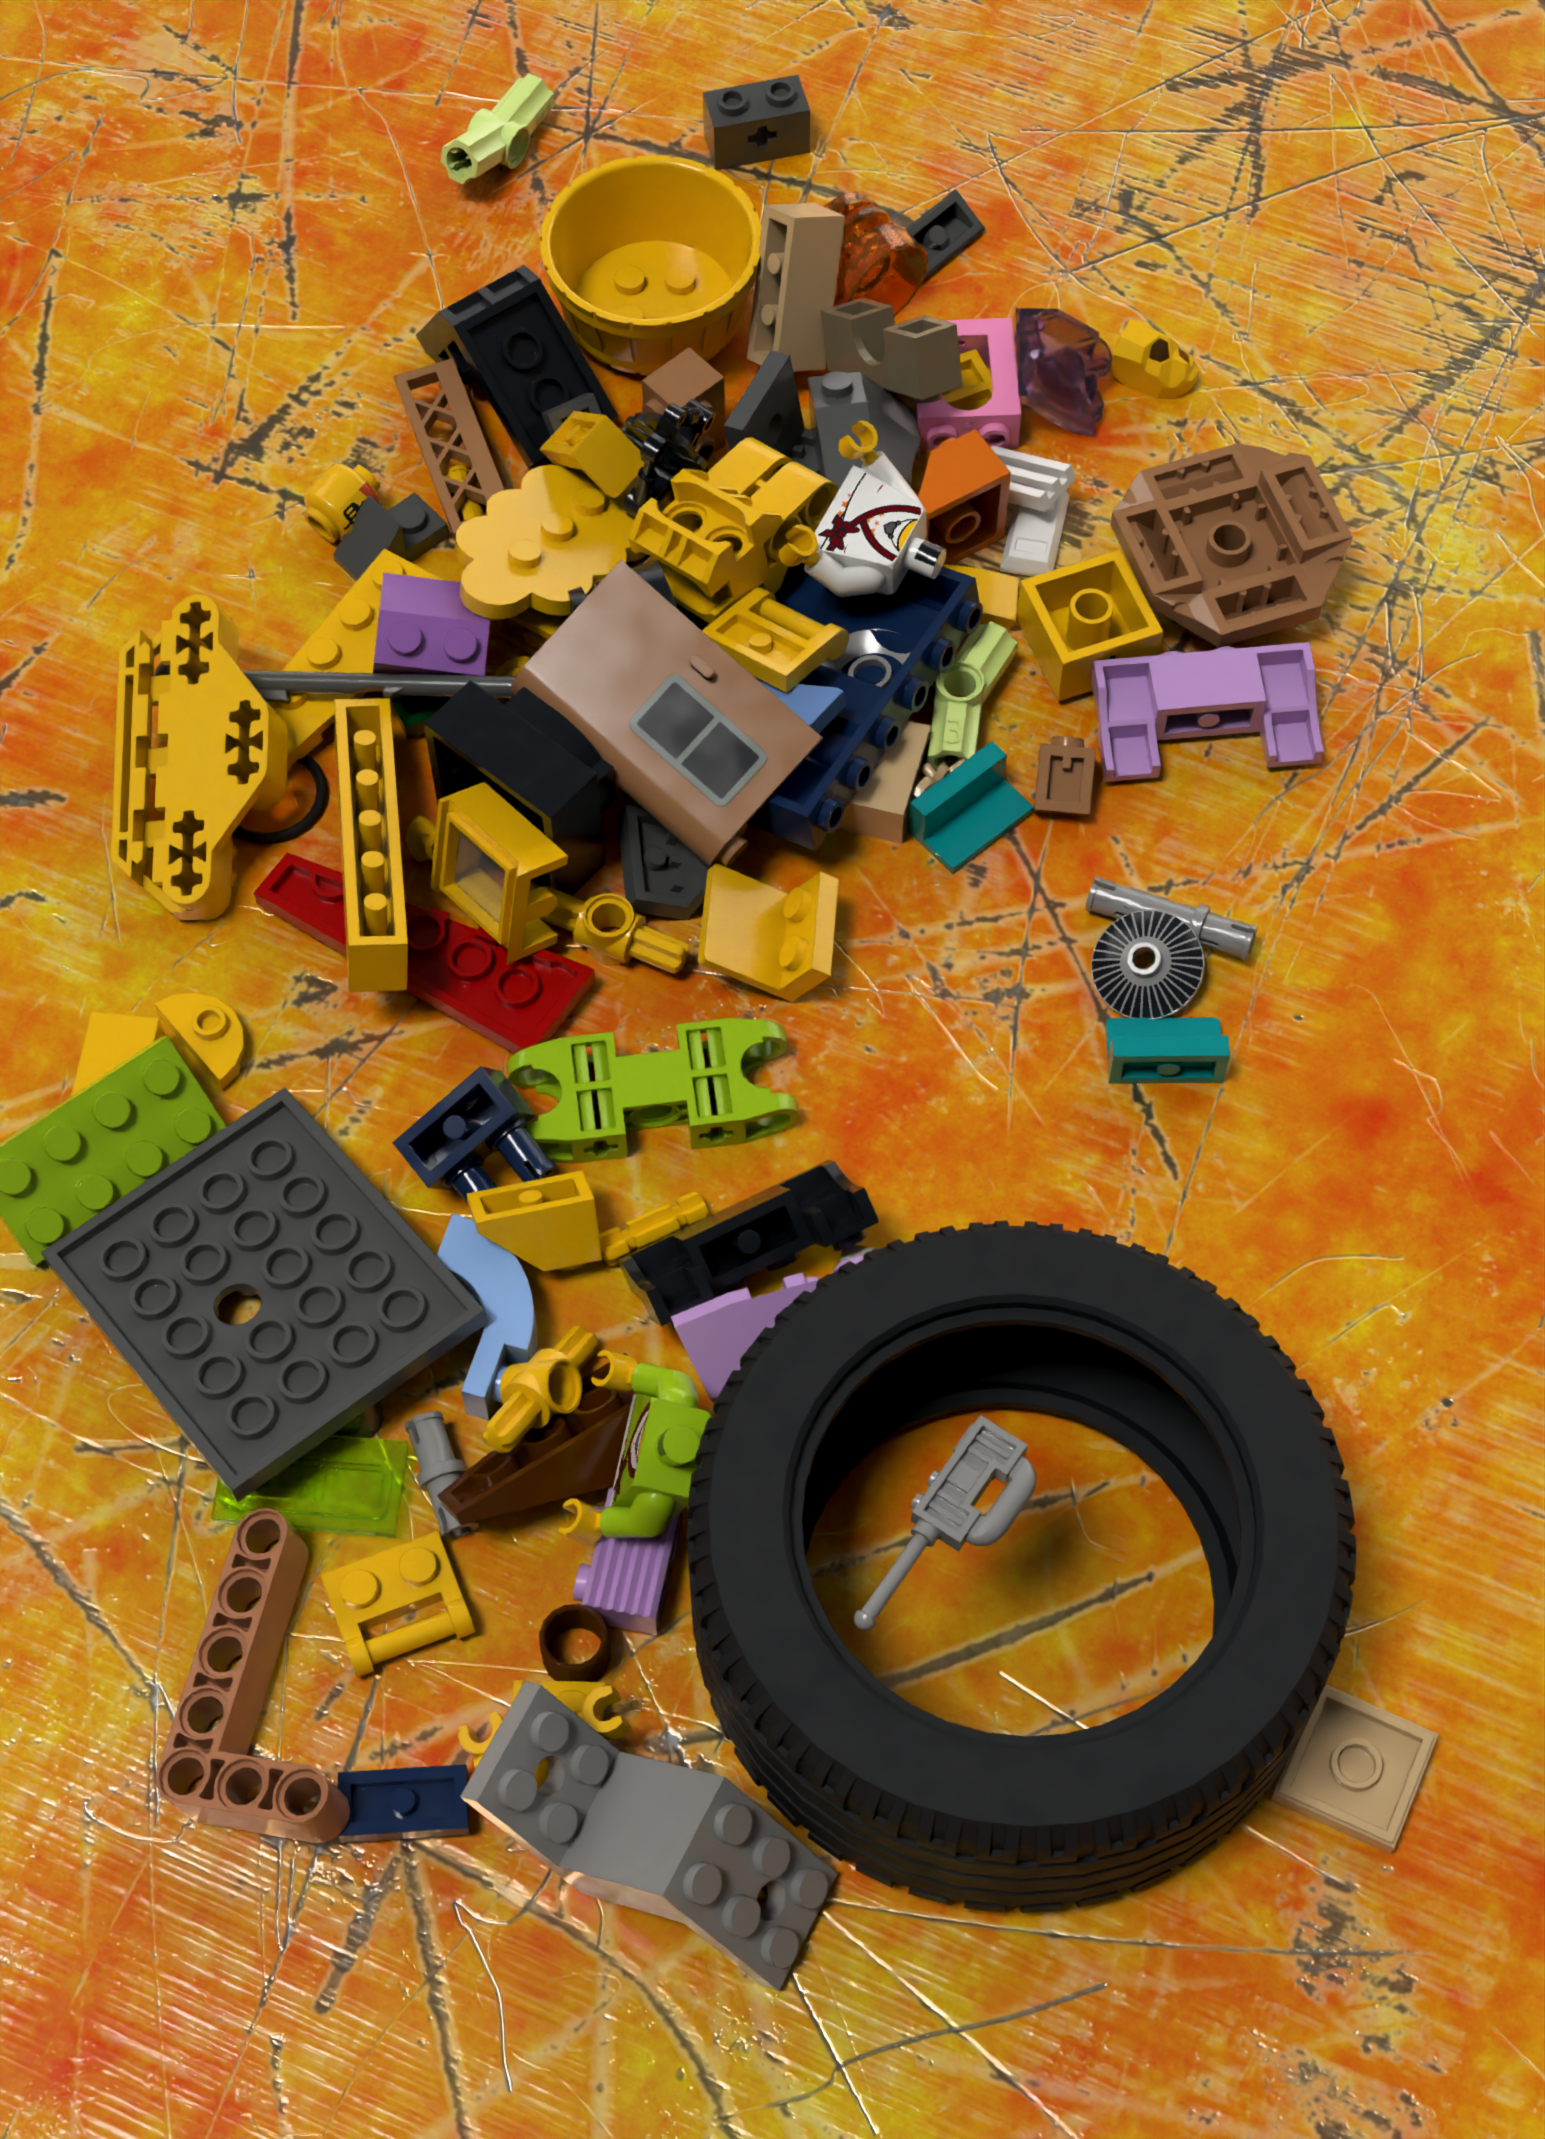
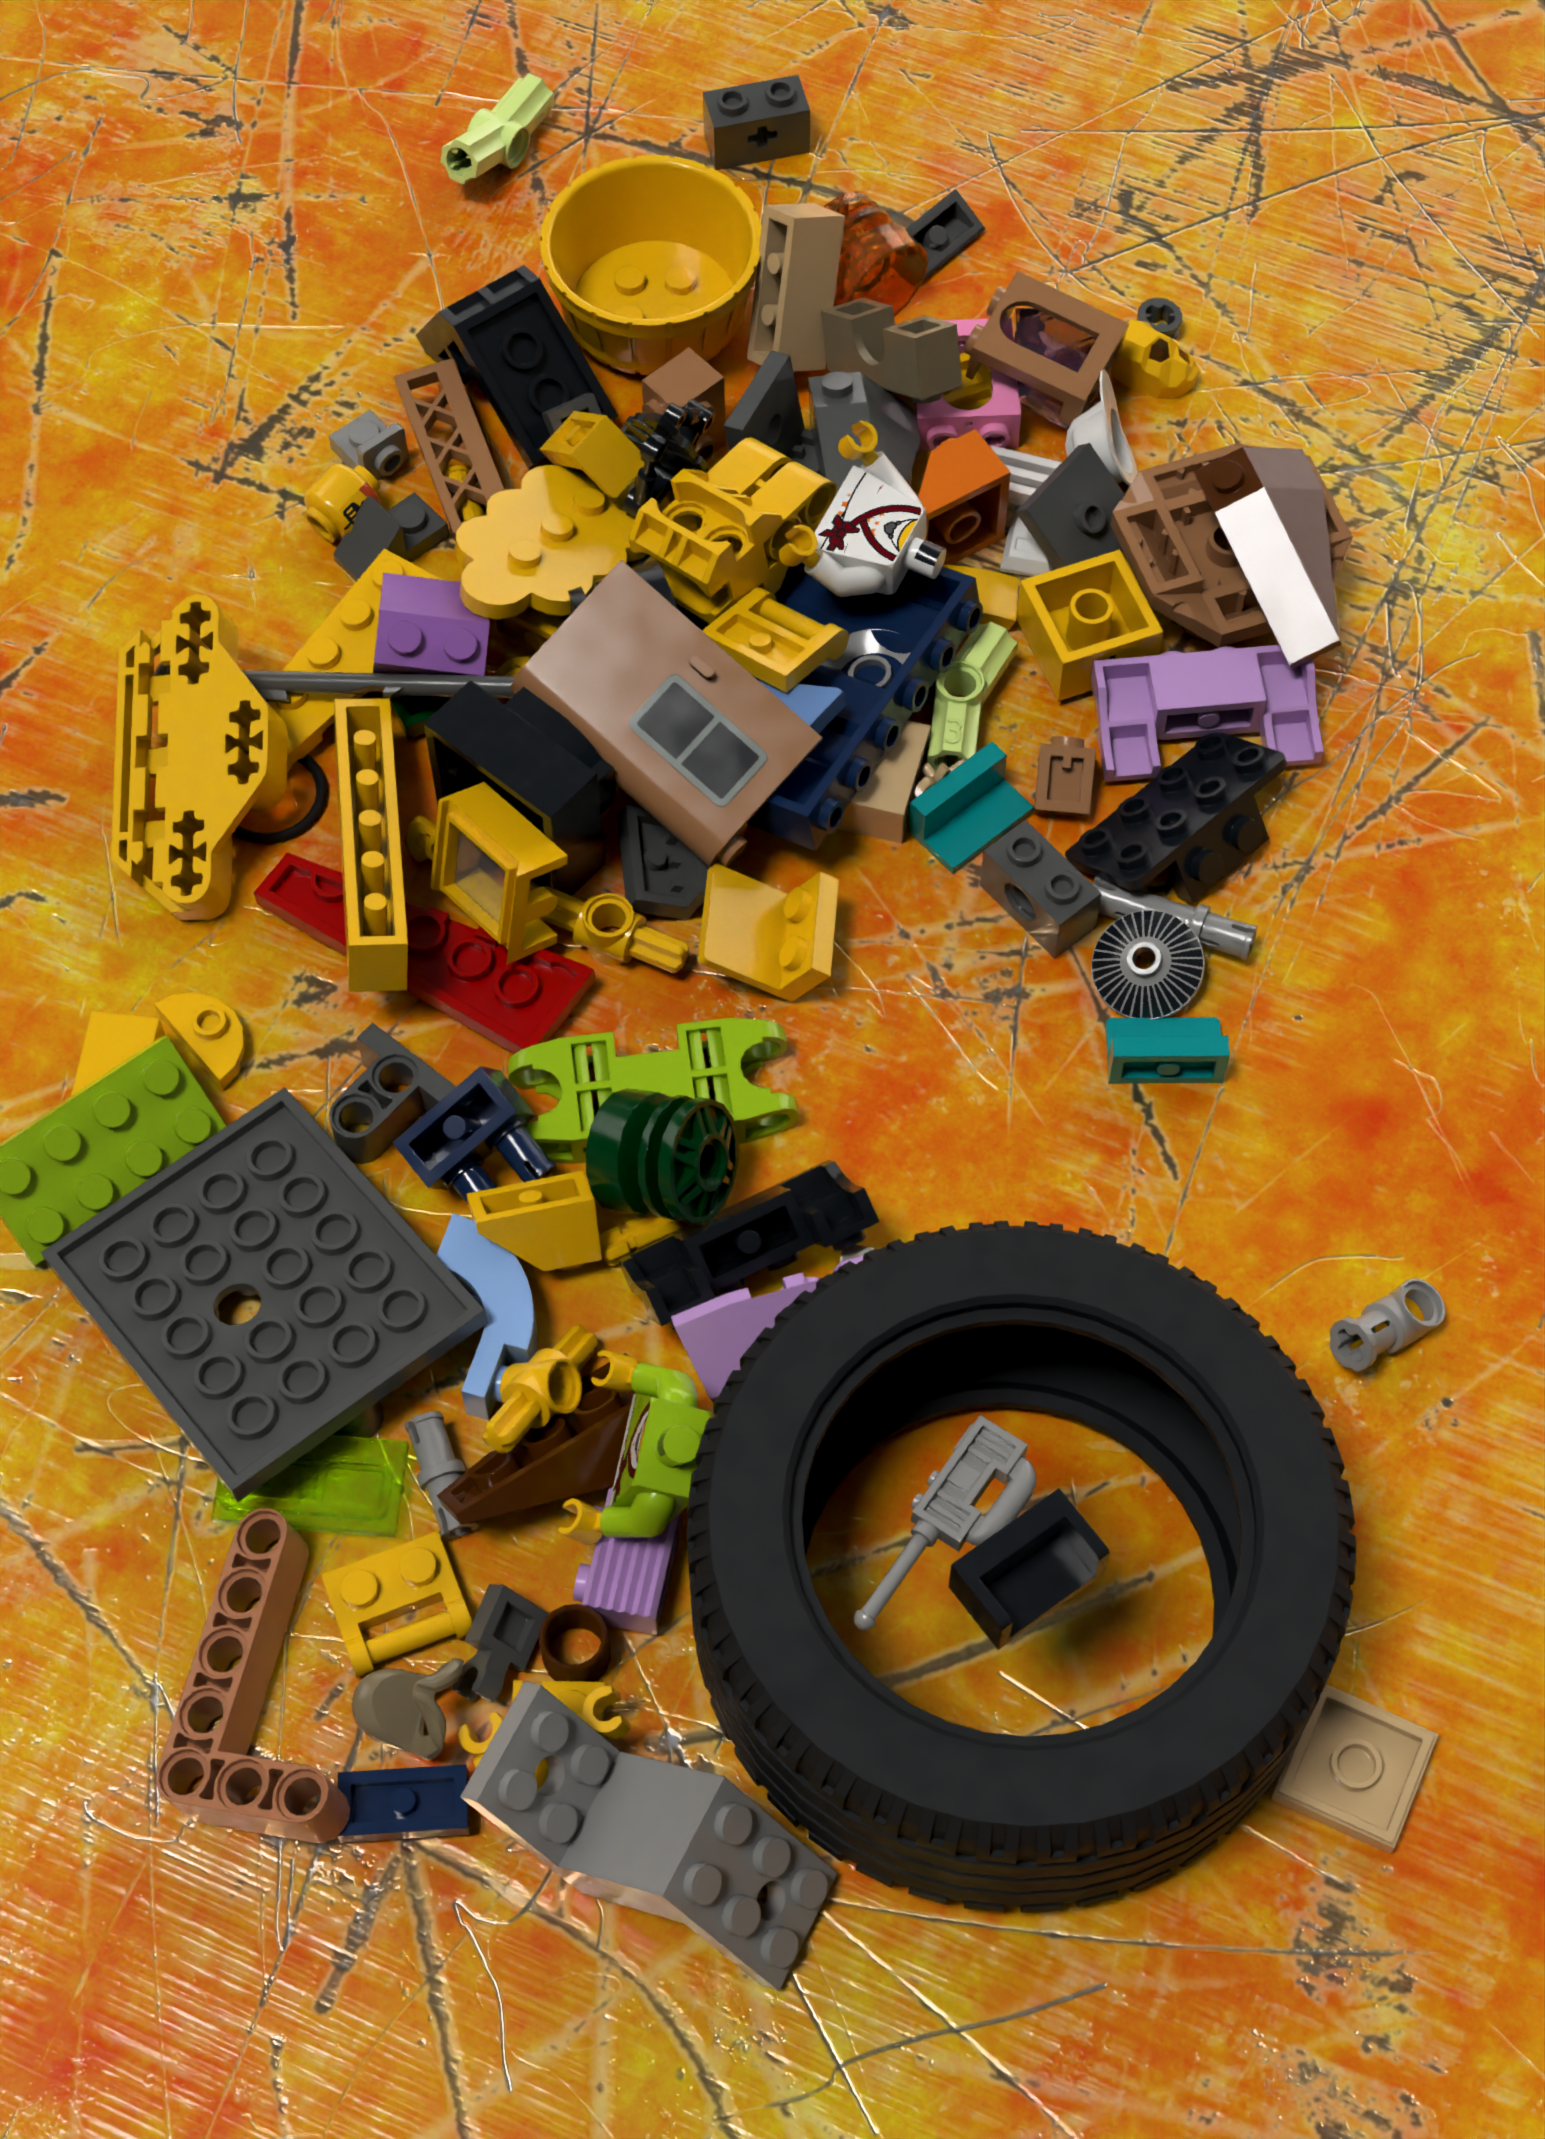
(371, 444): none -> light grey bracket
(371, 1103): none -> dark grey tile
(395, 1704): none -> dark tan piece
(504, 1636): none -> dark grey plate
(662, 1155): none -> dark green wheel
(1028, 1568): none -> black panel
(1040, 889): none -> dark grey brick
(1074, 510): none -> dark grey plate
(1076, 390): none -> medium nougat panel
(1103, 430): none -> white piece
(1161, 309): none -> dark grey bush
(1189, 819): none -> black bracket
(1279, 535): none -> wedge
(1401, 1325): none -> light grey connector

